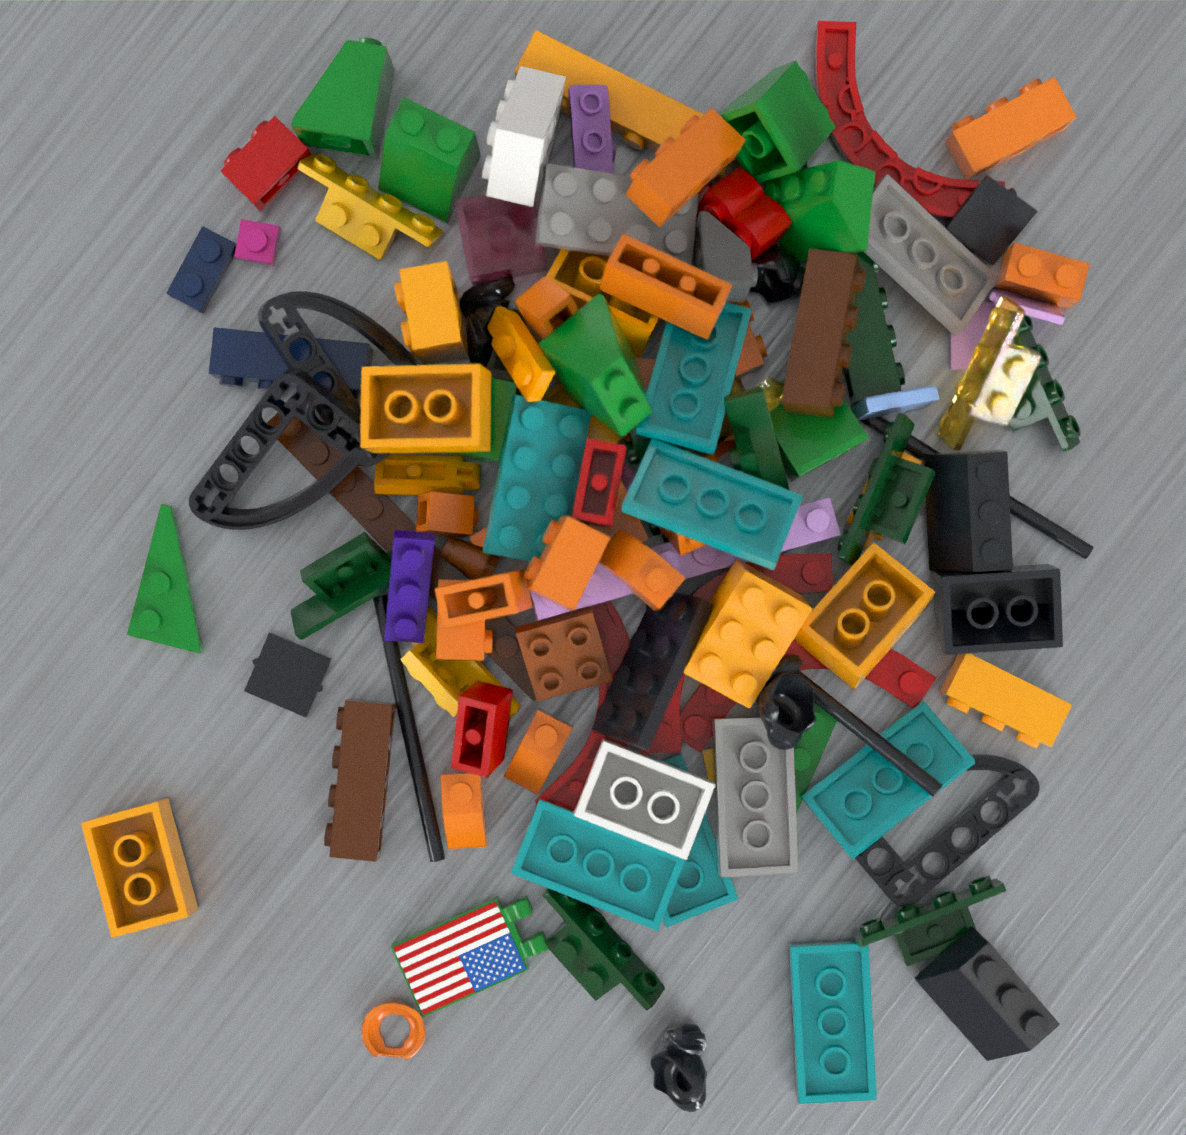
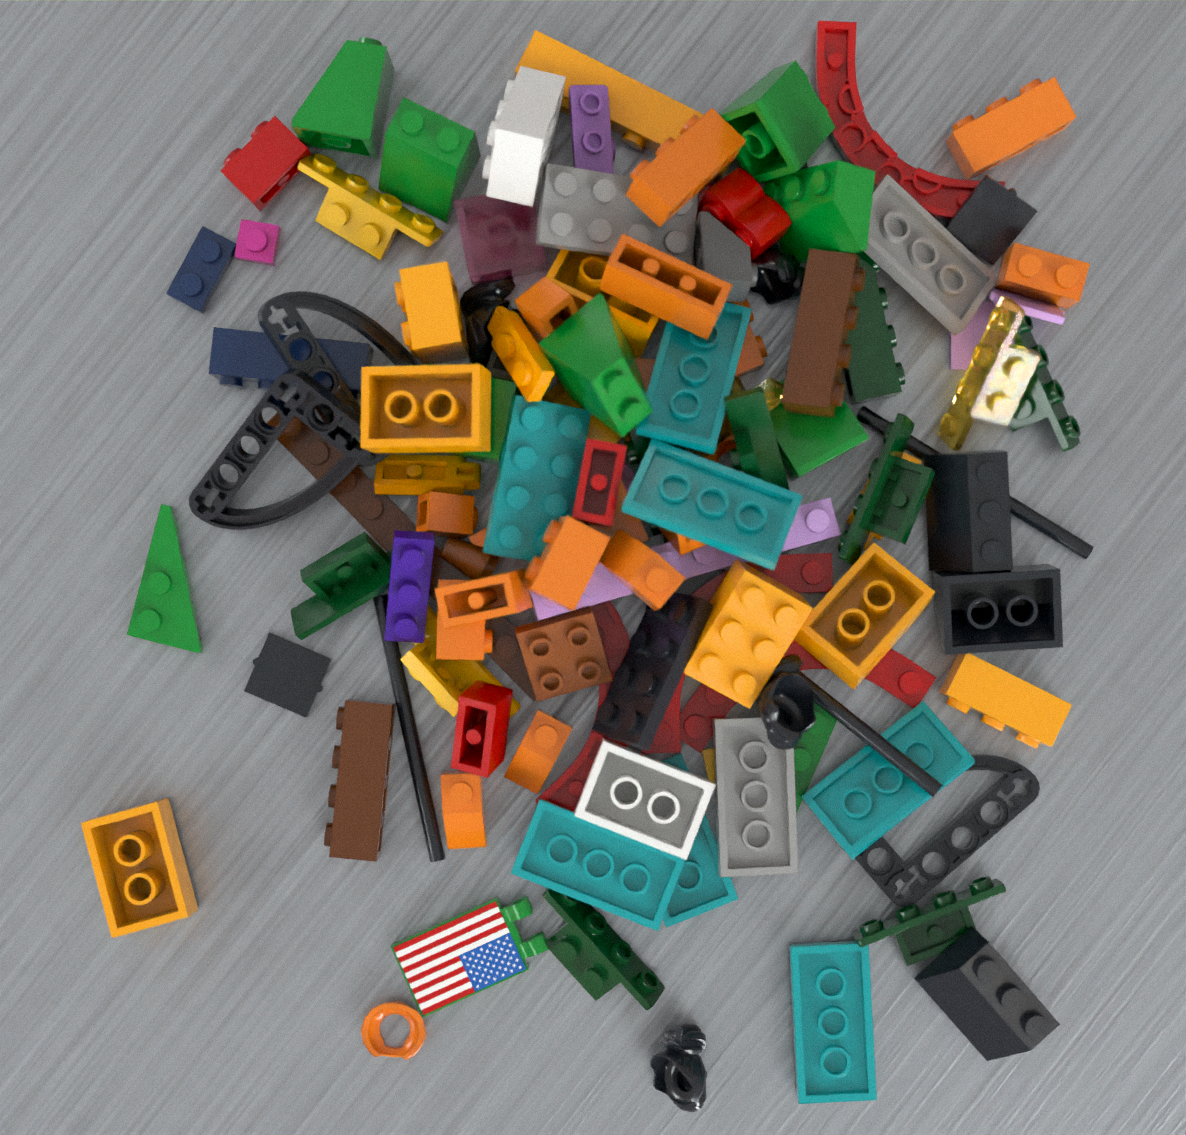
(895, 402): light blue tile -> none

